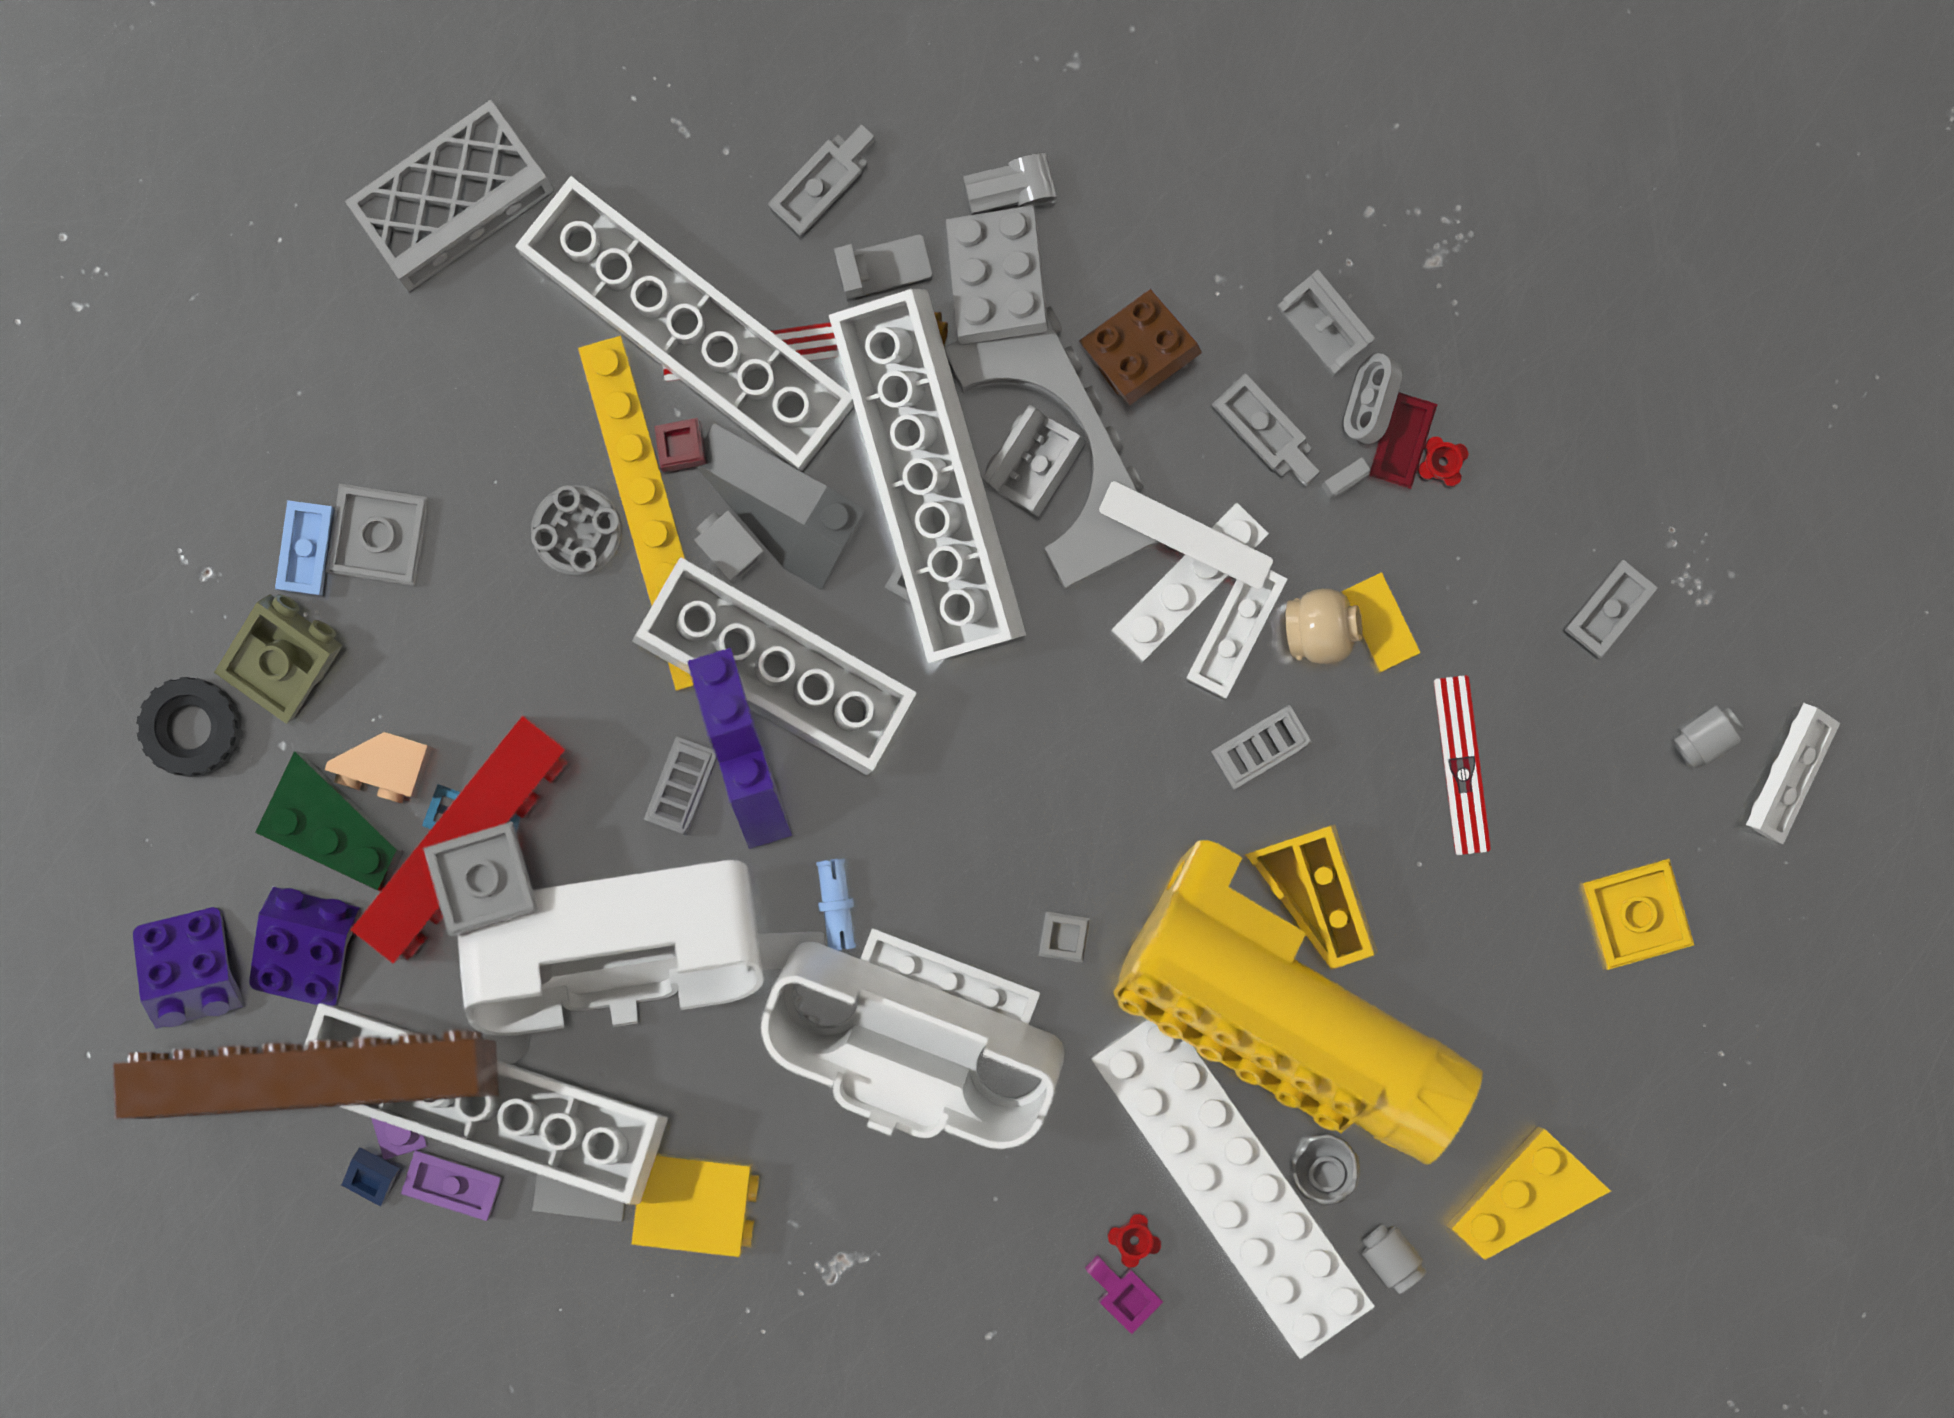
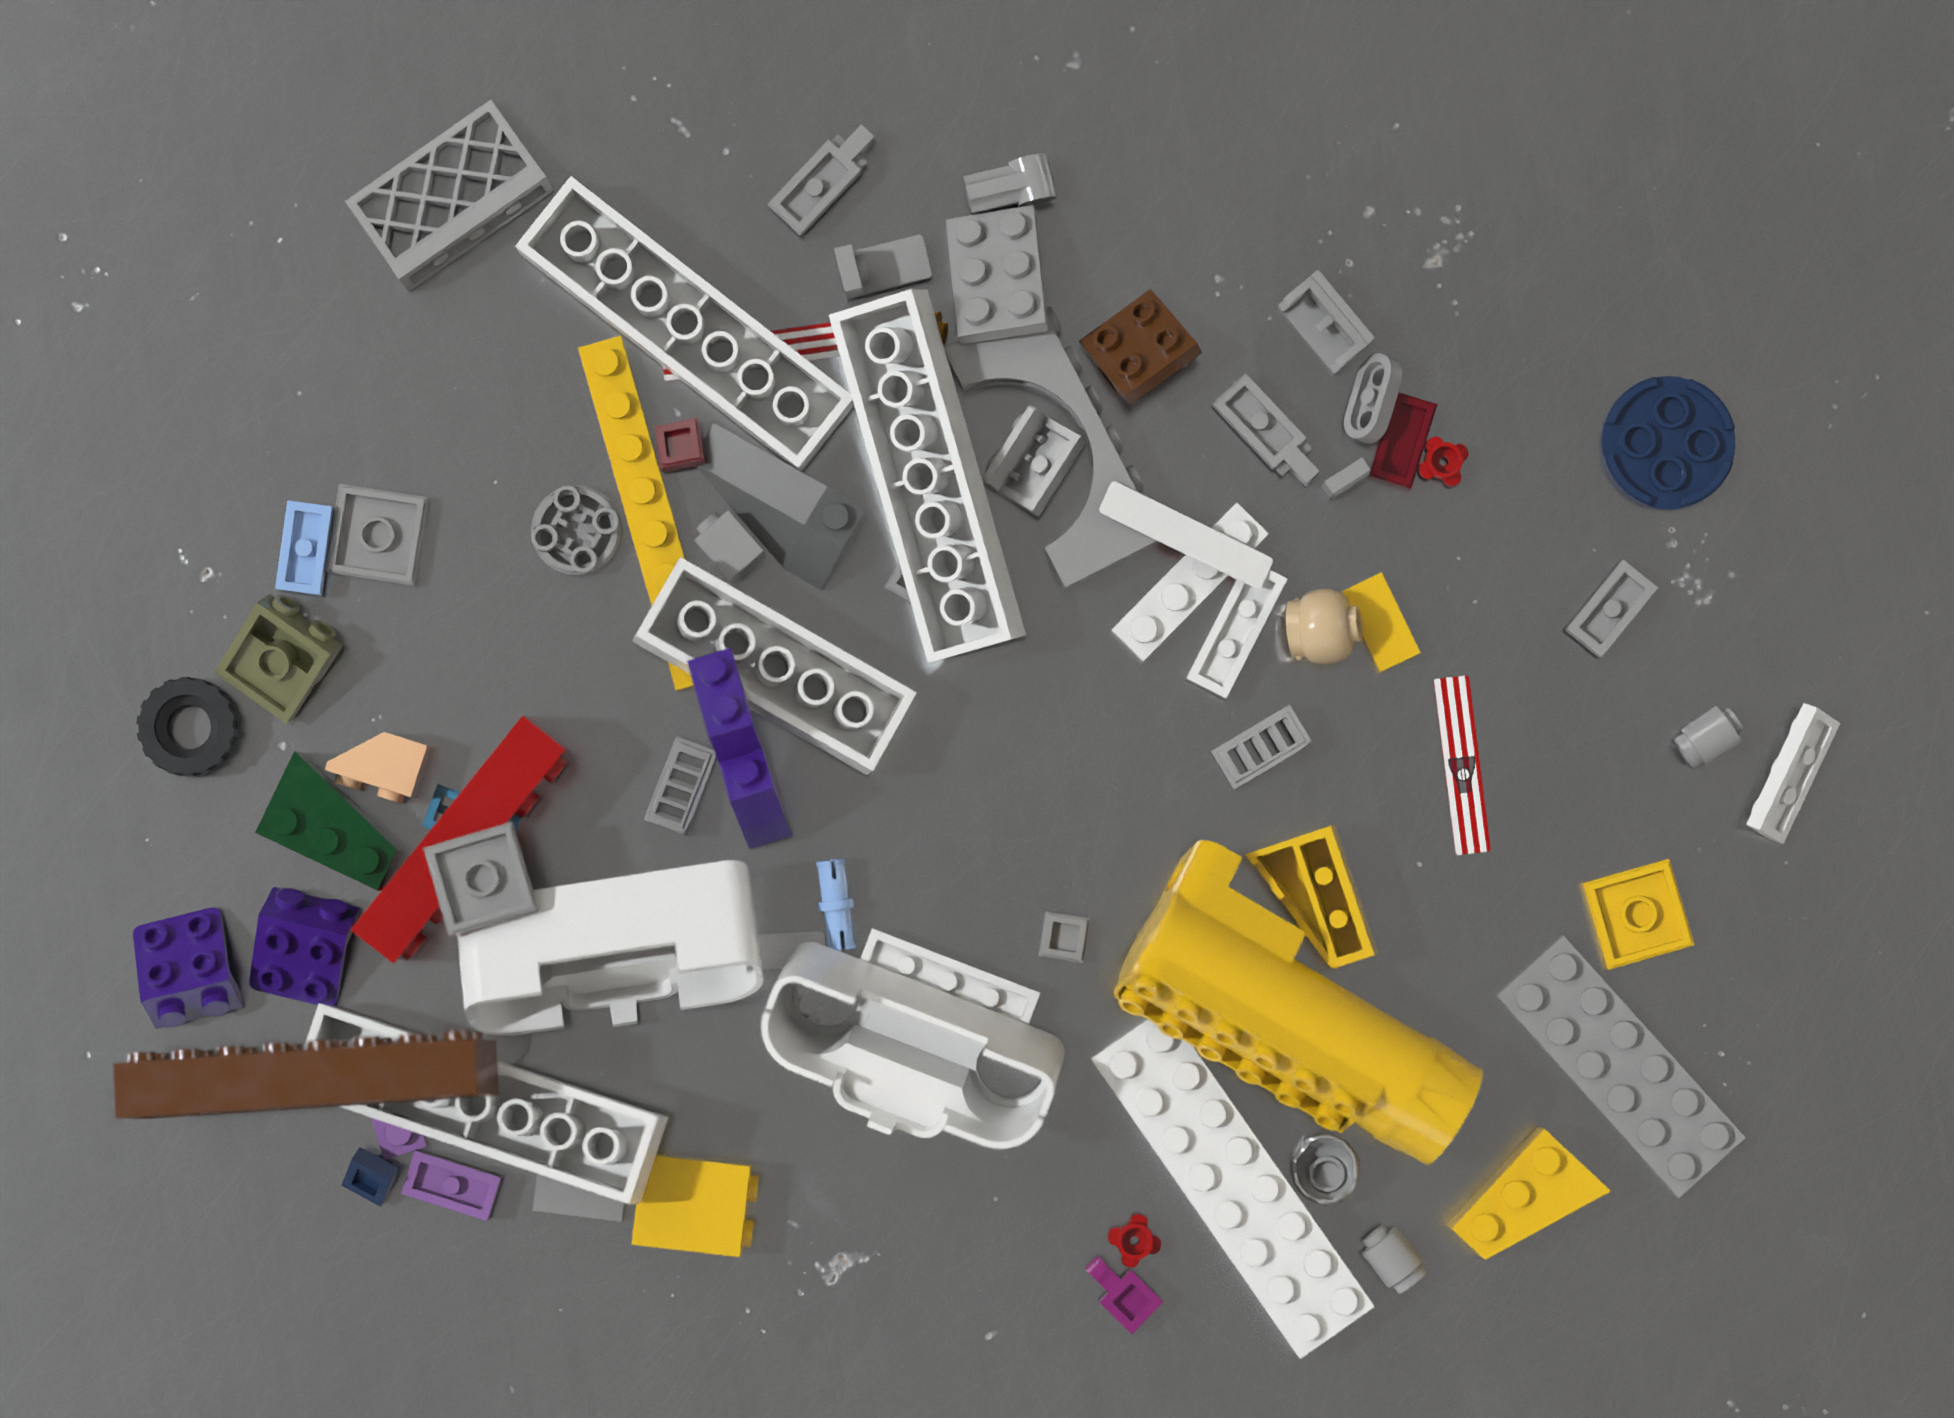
(1620, 1066): none -> light grey plate
(1668, 442): none -> dark blue tile

